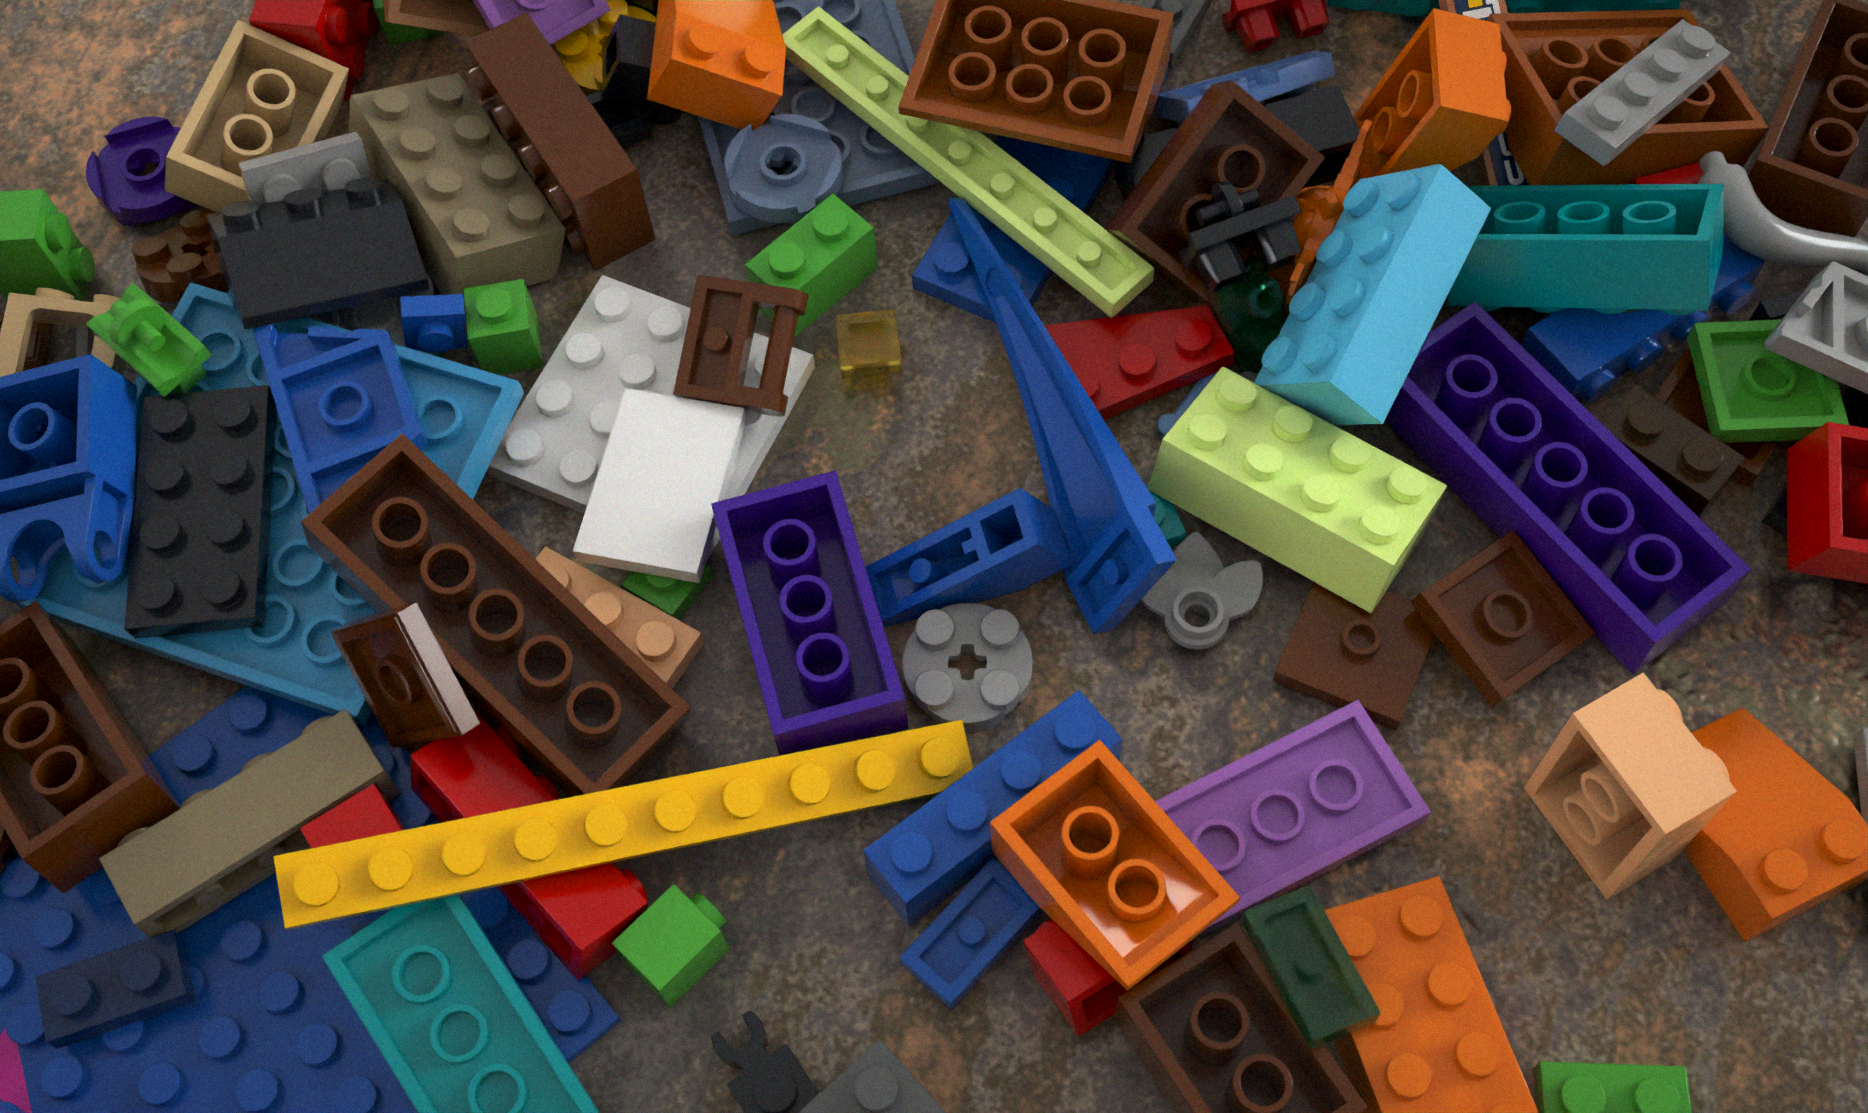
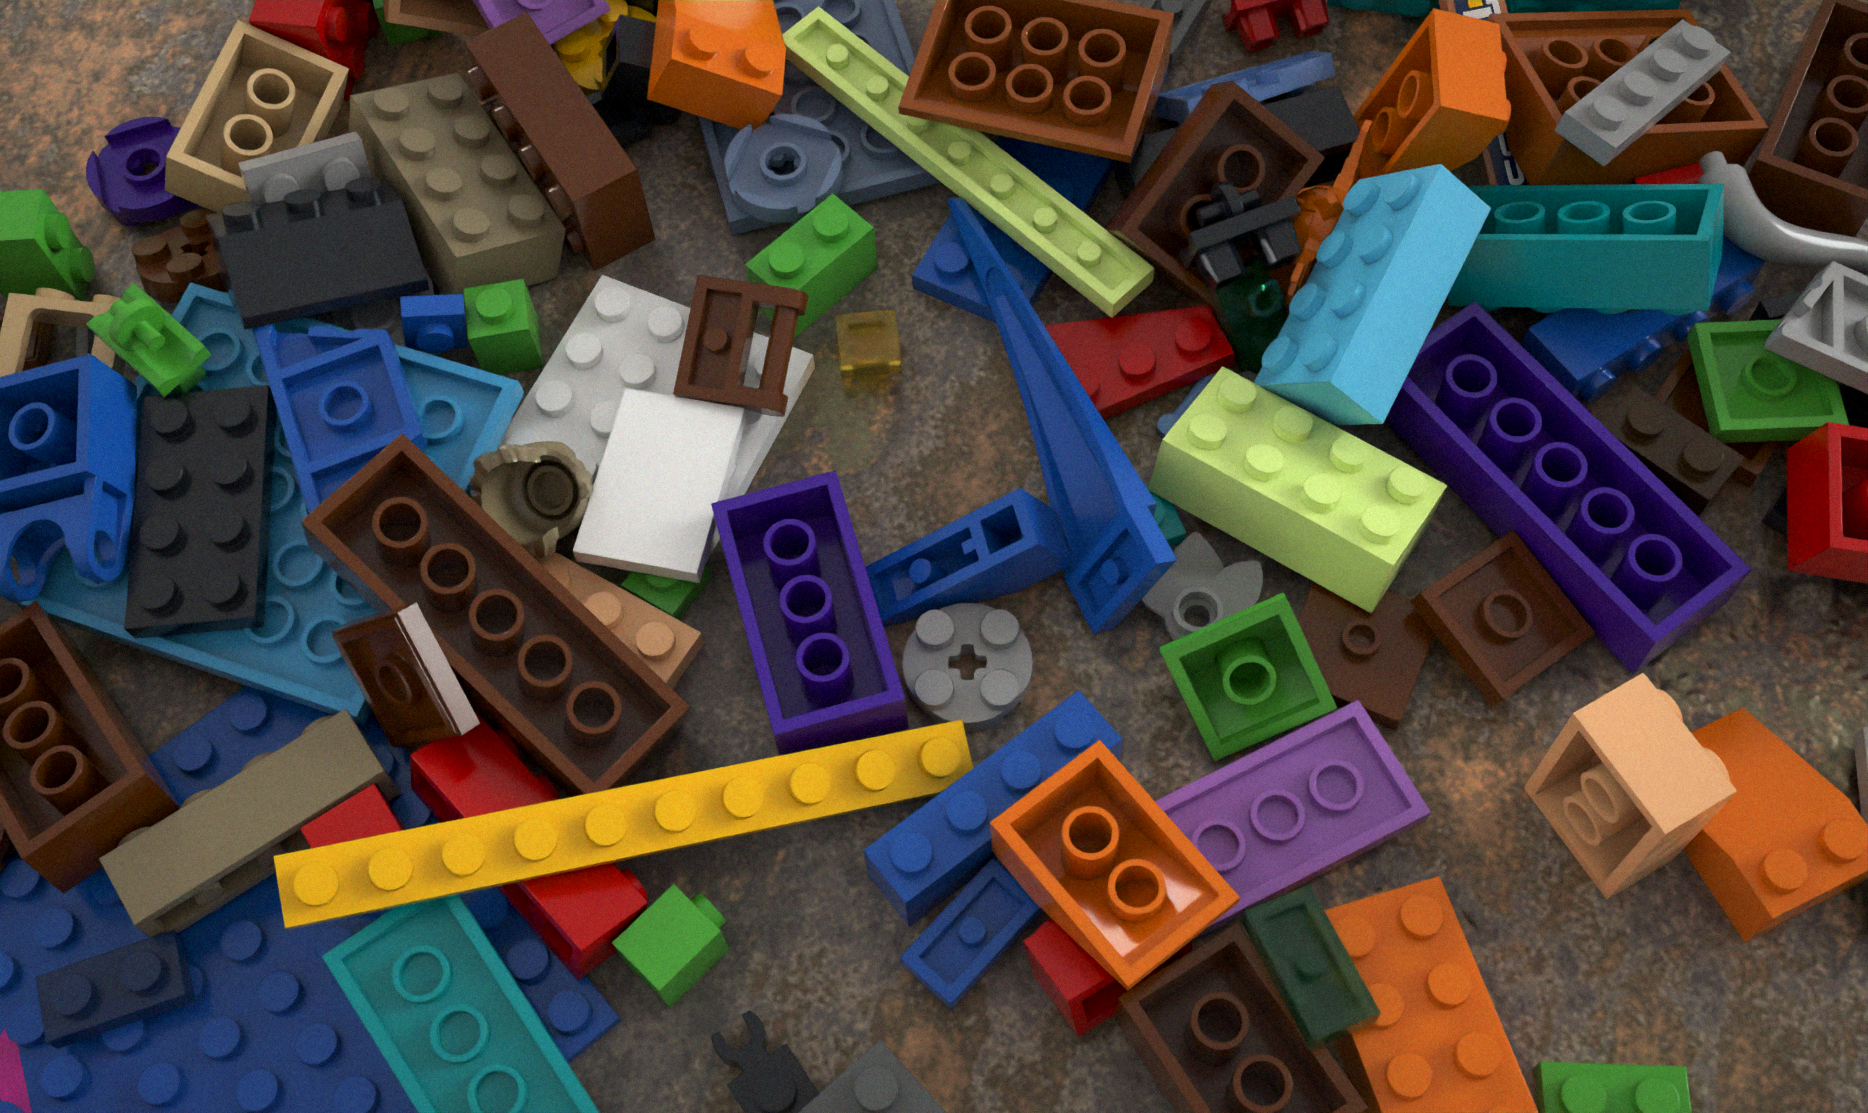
(533, 492): none -> dark tan hair
(1248, 677): none -> bright green slope

